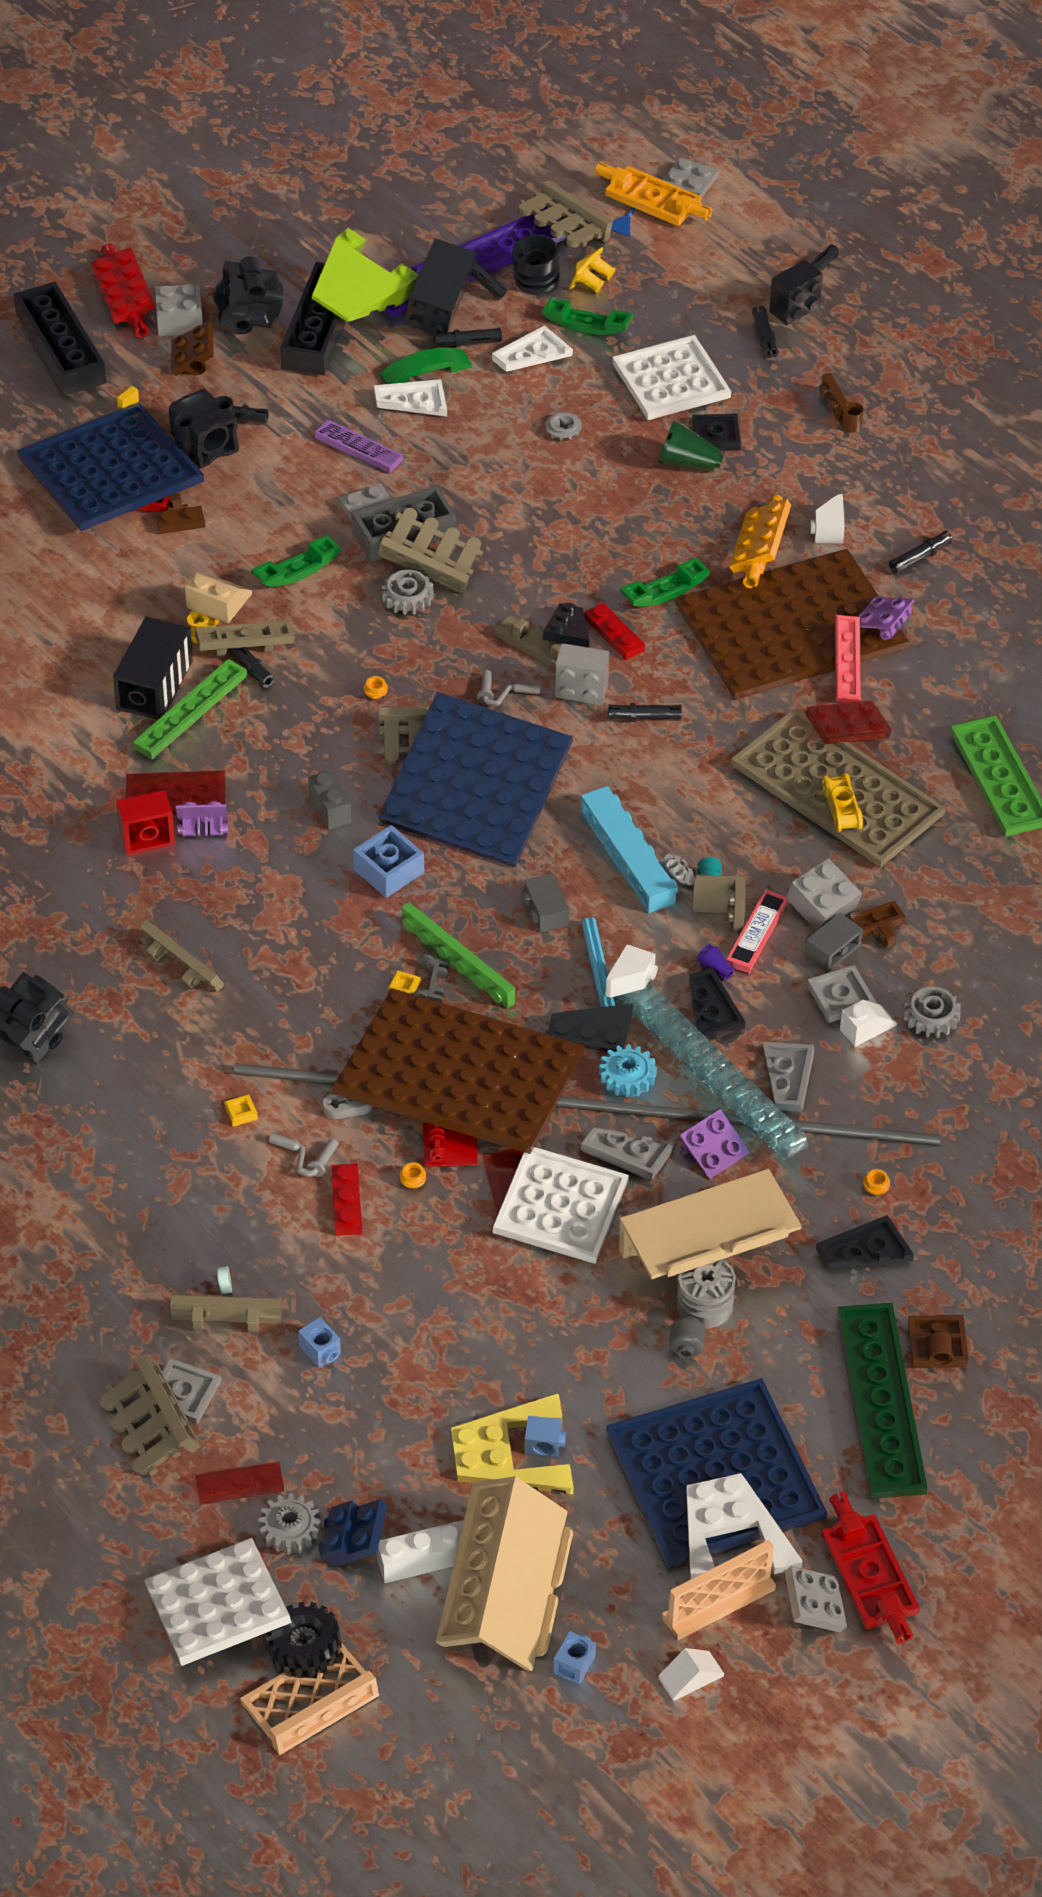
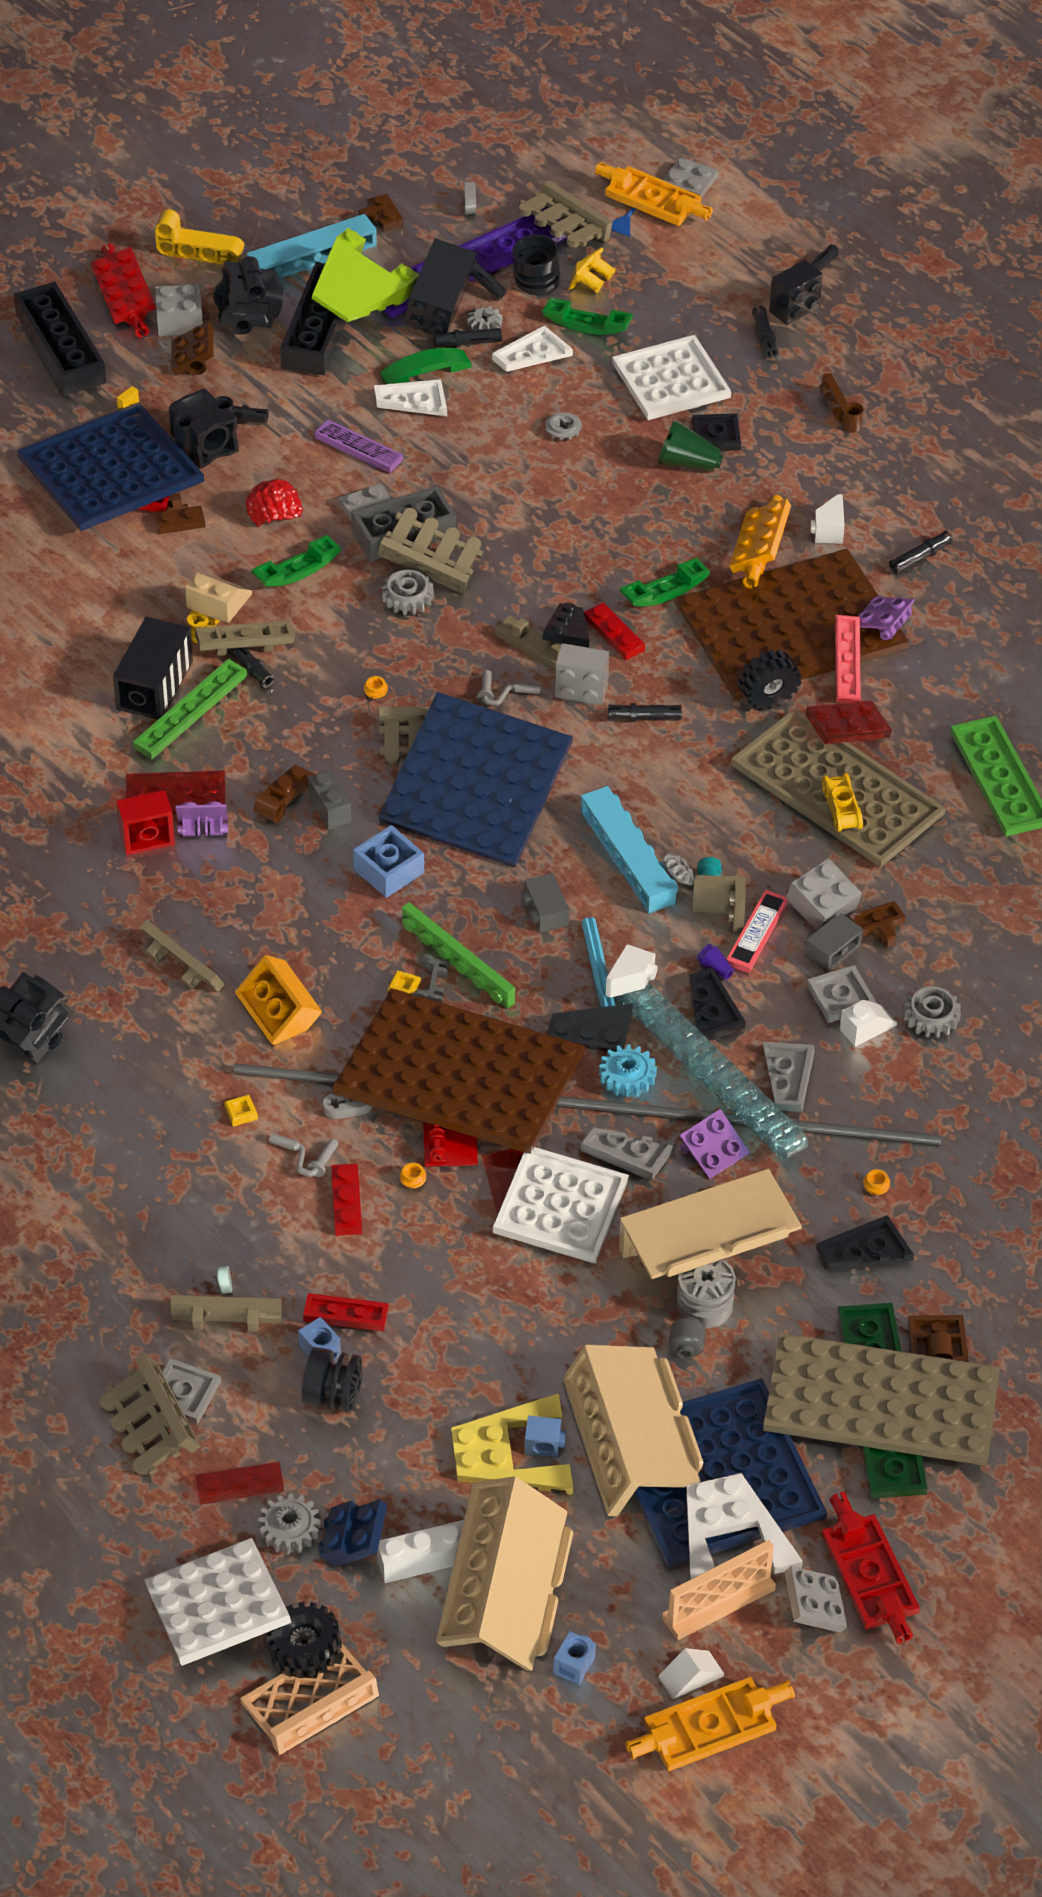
(194, 244): none -> yellow beam
(273, 501): none -> red hair
(277, 1000): none -> light orange slope
(281, 792): none -> reddish brown plate
(315, 246): none -> medium azure brick
(327, 1378): none -> black wheel
(346, 1312): none -> red plate
(383, 211): none -> reddish brown hinge
(470, 197): none -> light grey beam
(476, 322): none -> light grey gear
(631, 1422): none -> tan piece
(710, 1723): none -> light orange plate
(769, 680): none -> black bush
(882, 1399): none -> dark tan plate

